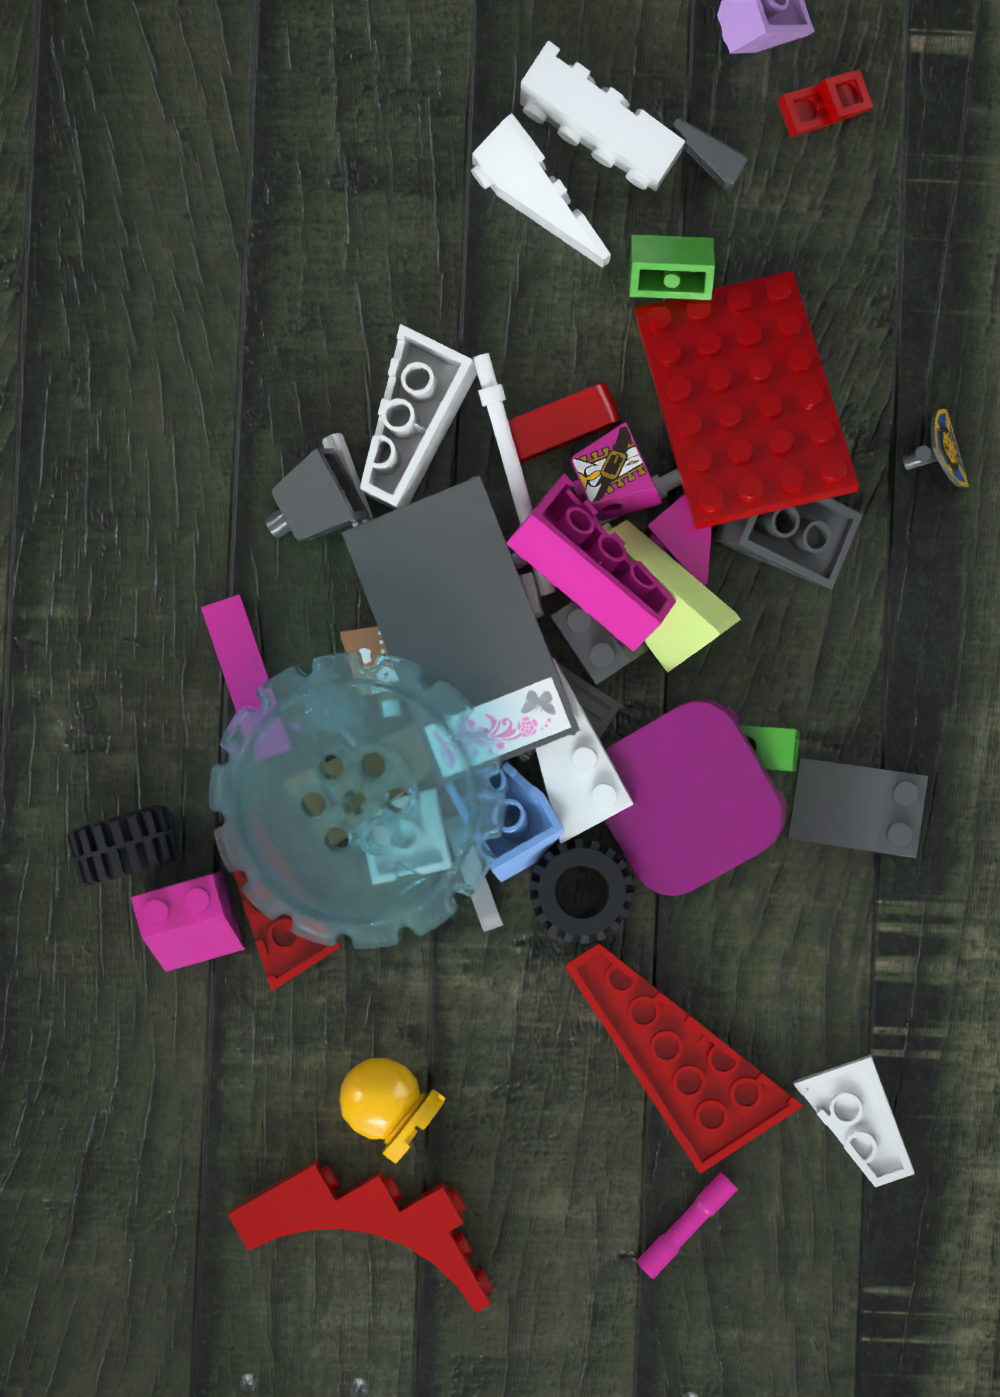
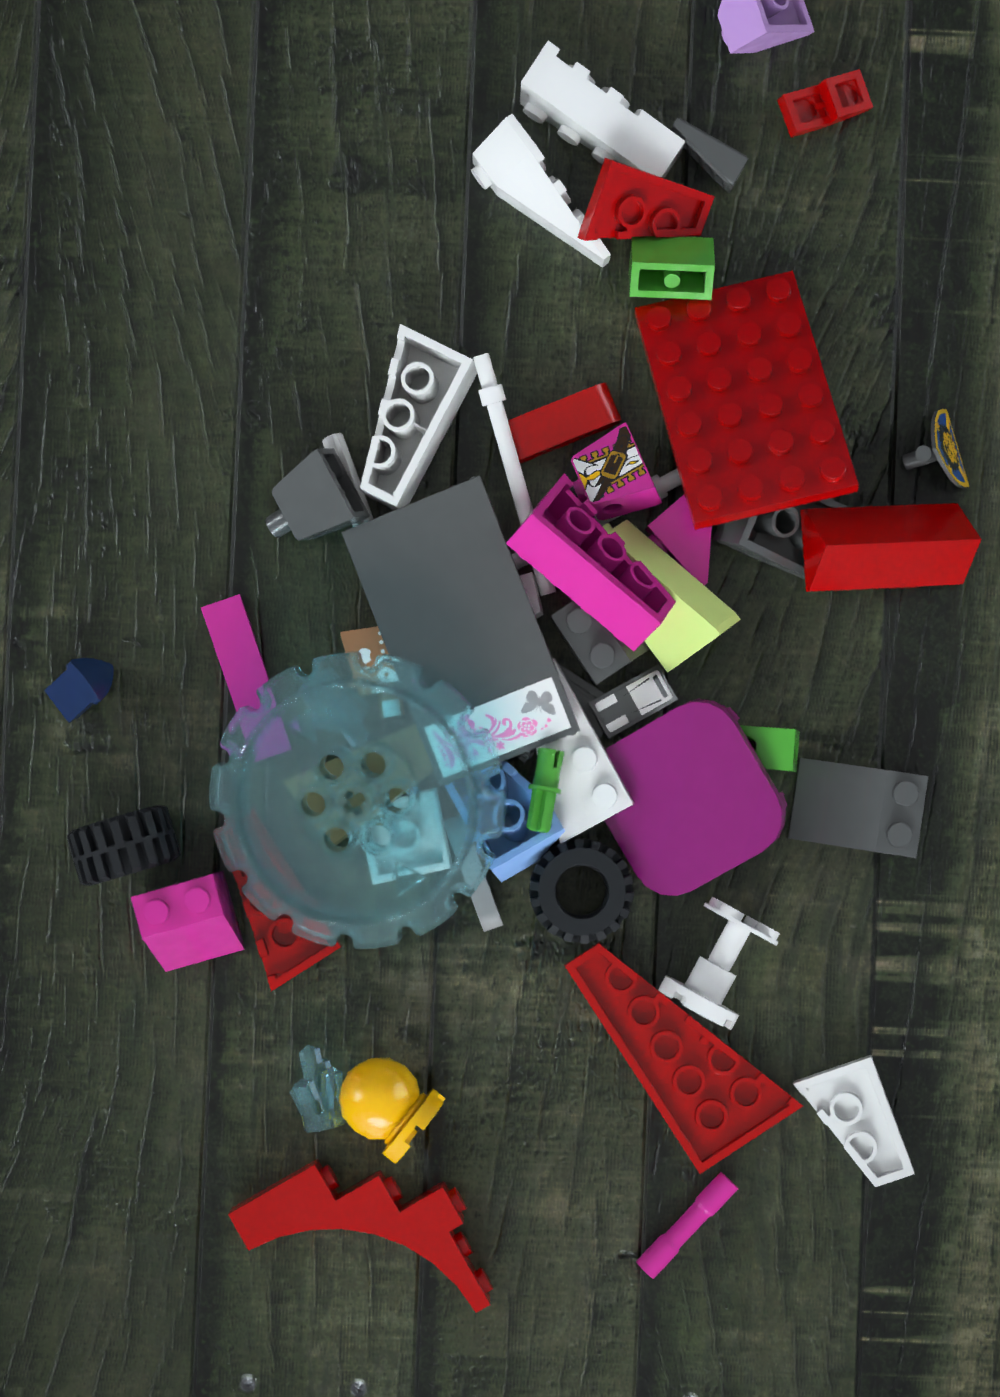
(80, 686): none -> dark blue tile
(318, 1092): none -> clear light blue rock
(544, 789): none -> bright green axle
(632, 701): none -> slope
(642, 204): none -> red wing
(711, 976): none -> white piece
(886, 547): none -> red slope

